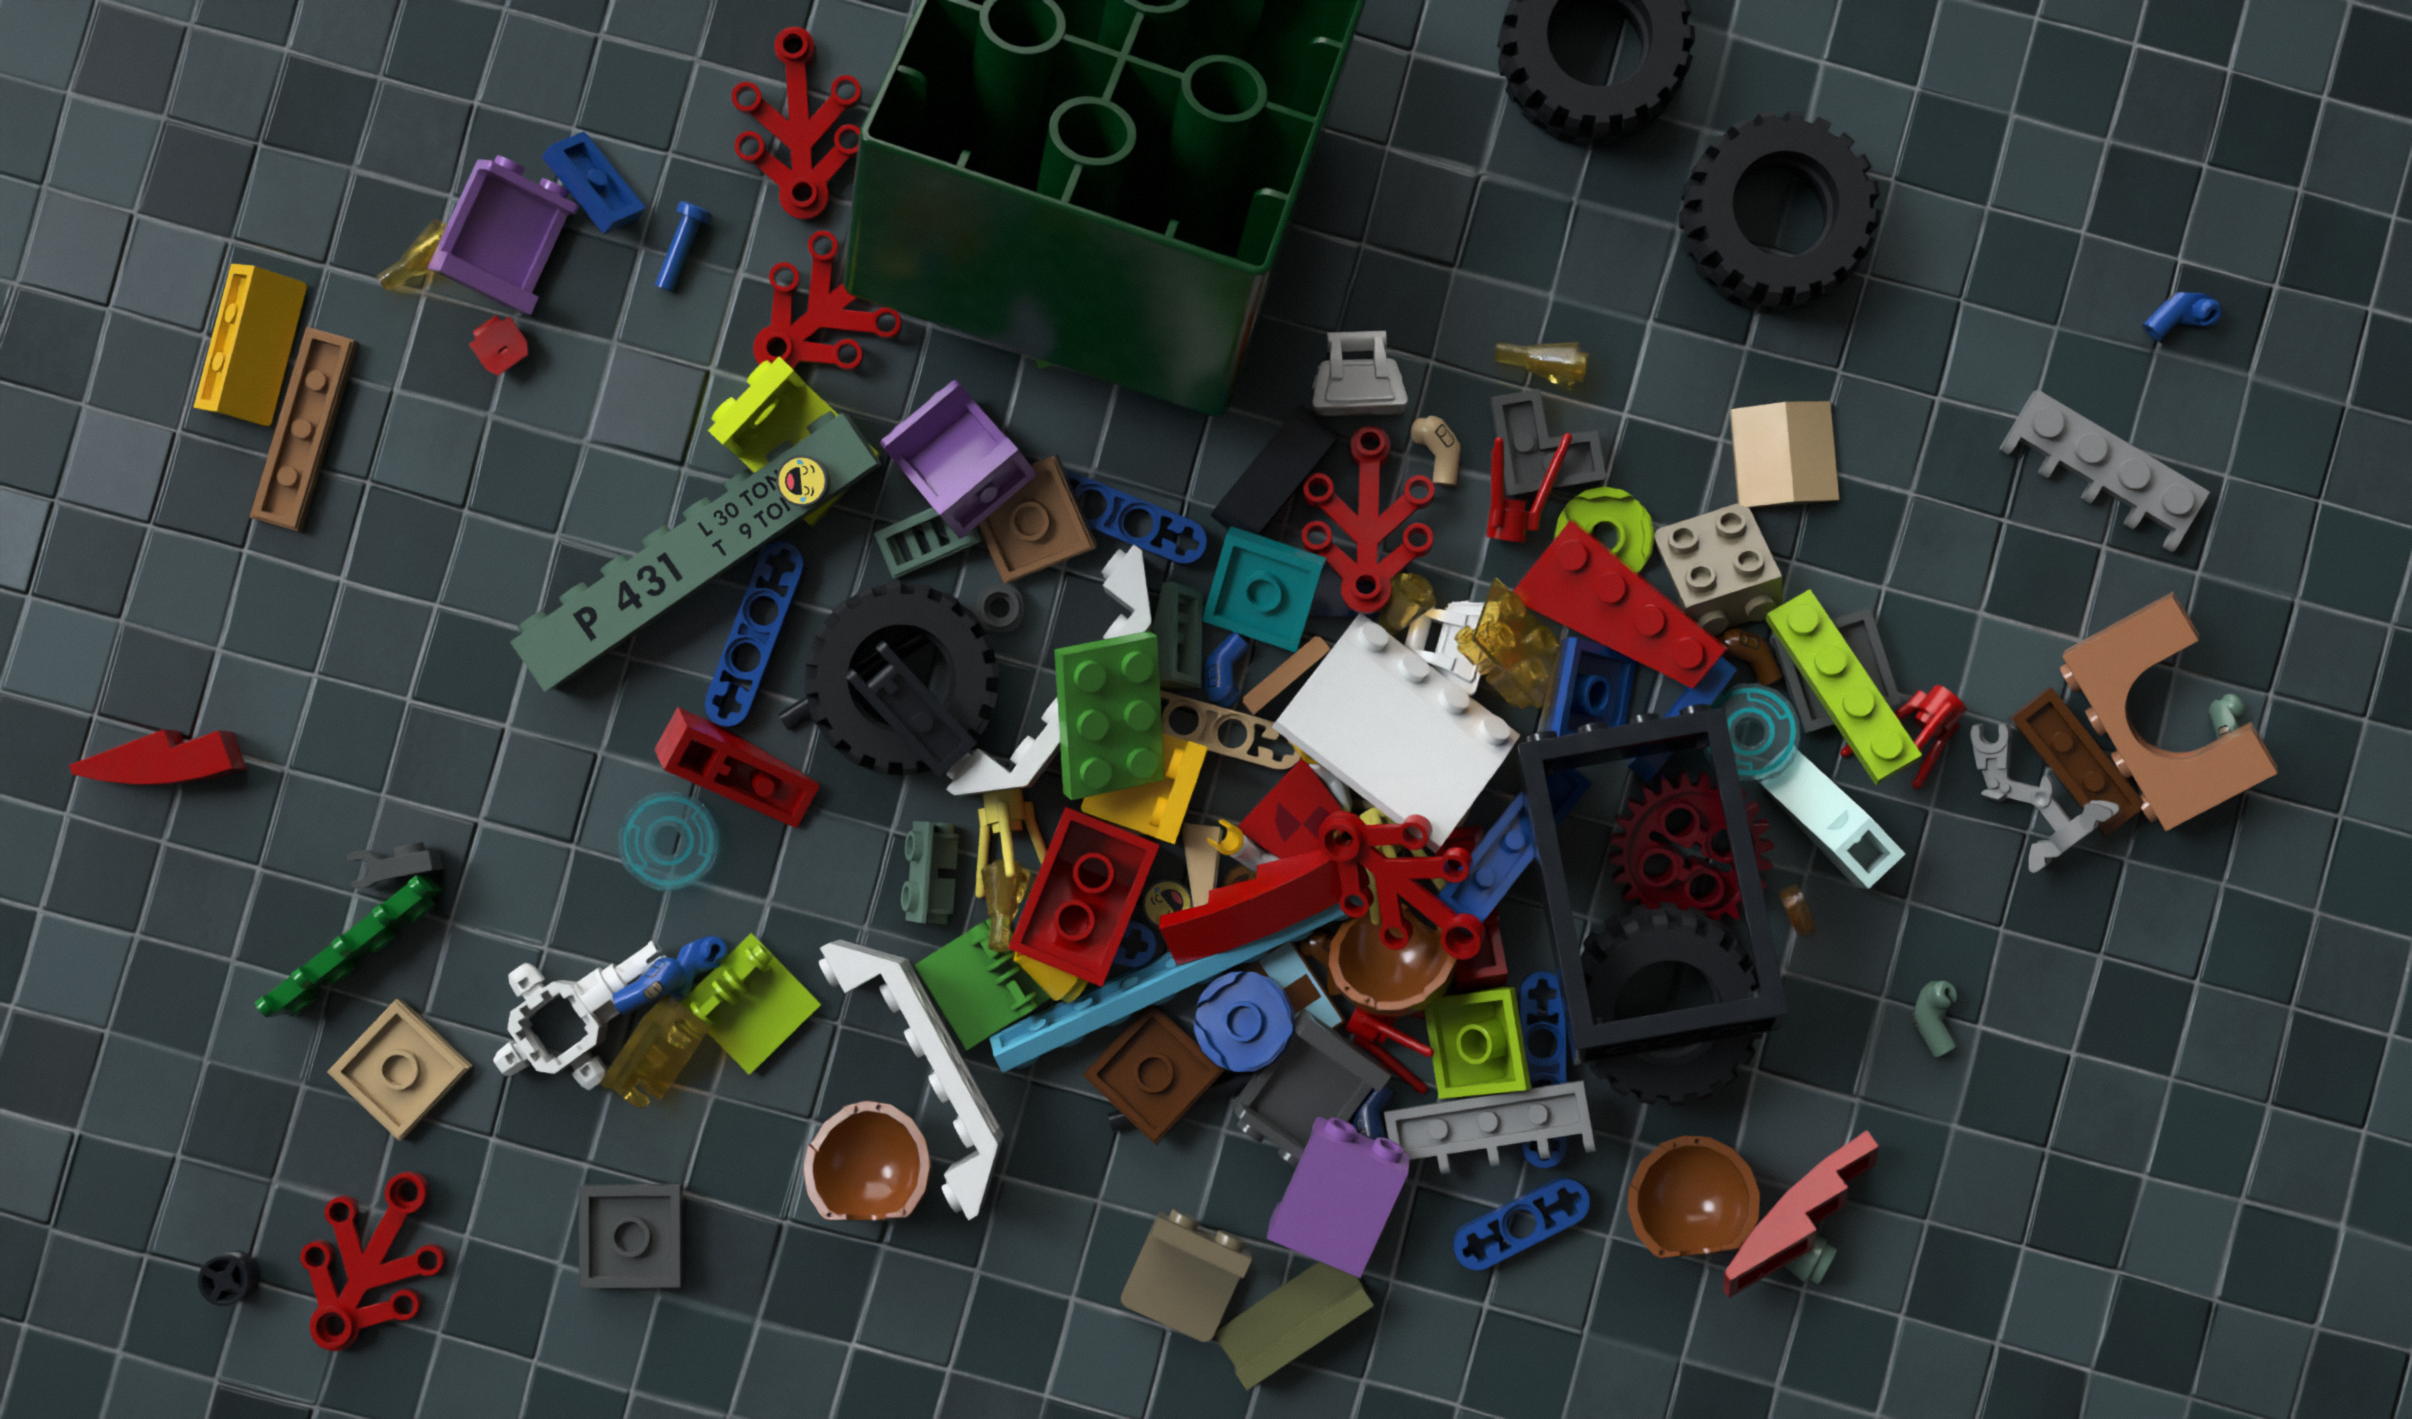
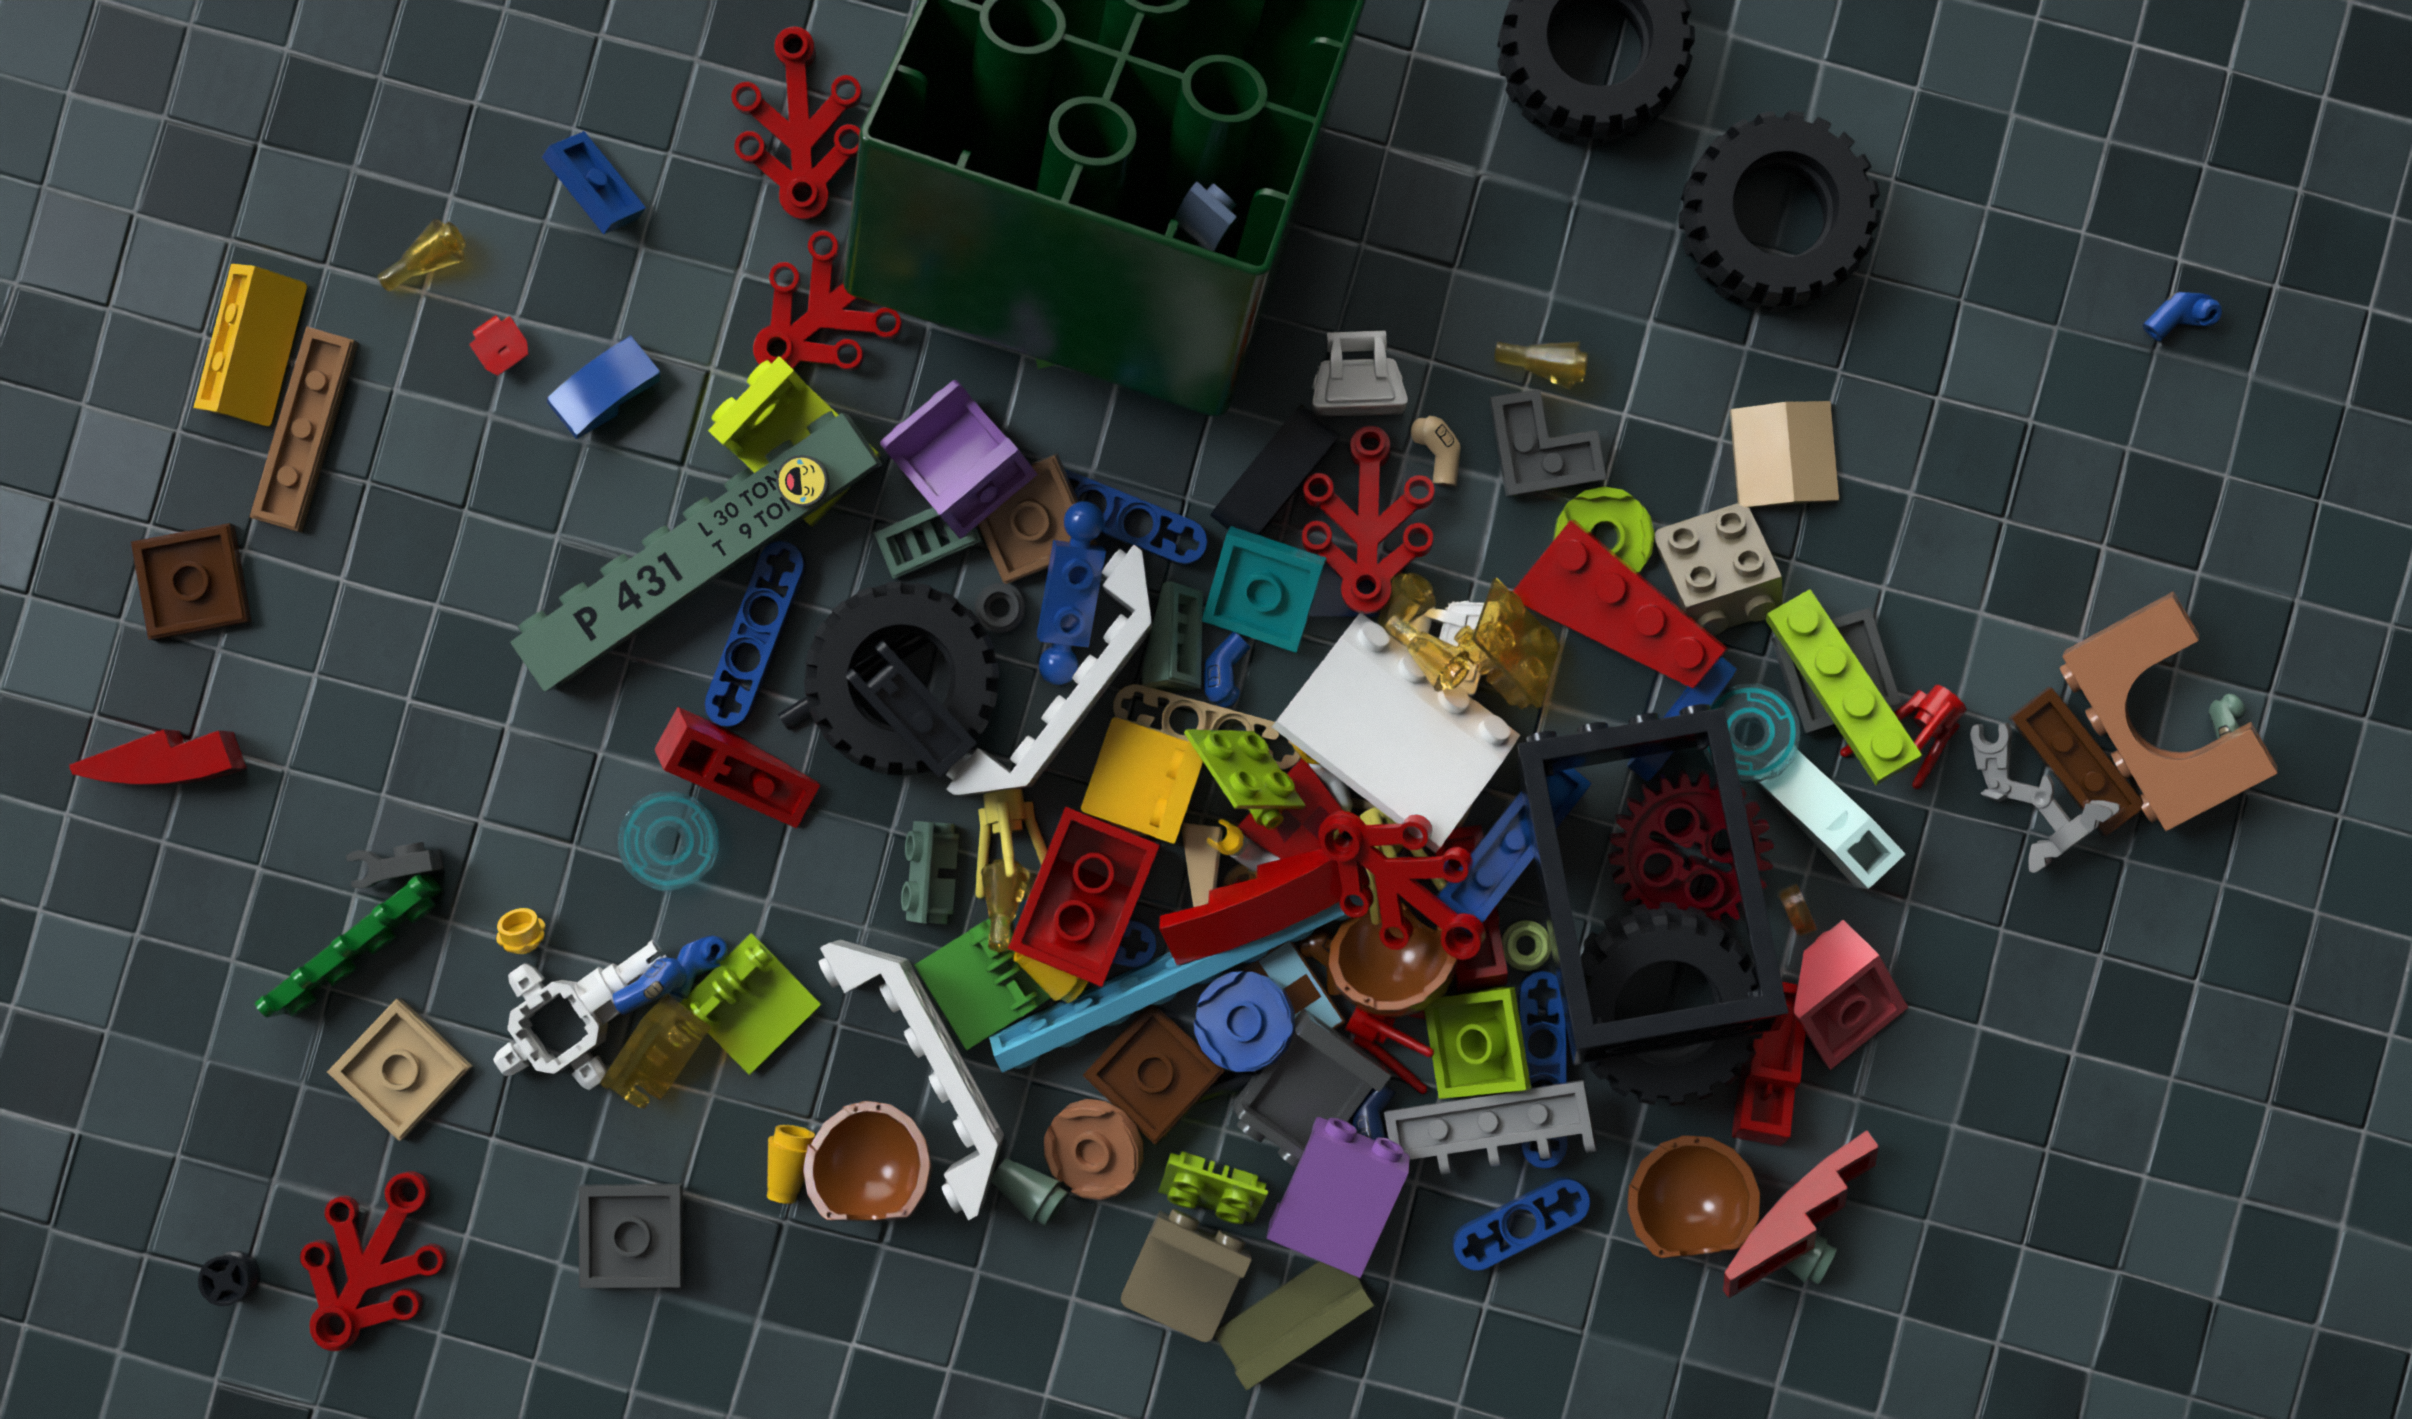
(191, 581): none -> reddish brown tile
(502, 233): medium lavender panel -> none
(520, 931): none -> yellow plate
(602, 385): none -> blue slope
(681, 243): blue piece -> none
(786, 1162): none -> yellow cone
(1030, 1191): none -> sand green cone
(1071, 593): none -> blue plate
(1093, 1149): none -> nougat tile
(1109, 714): bright green plate -> none
(1165, 898): tile -> none
(1206, 216): none -> sand blue slope
(1232, 1198): none -> lime hinge
(1247, 773): none -> lime hinge
(1285, 675): medium nougat tile -> none
(1438, 660): none -> clear yellow cone
(1508, 516): red plant -> none
(1541, 949): none -> yellowish green plate
(1589, 687): blue slope -> none
(1754, 650): reddish brown arm -> none
(1770, 1081): none -> red slope
(1844, 994): none -> coral slope
(1930, 1013): sand green arm -> none
(2107, 466): light grey hinge -> none

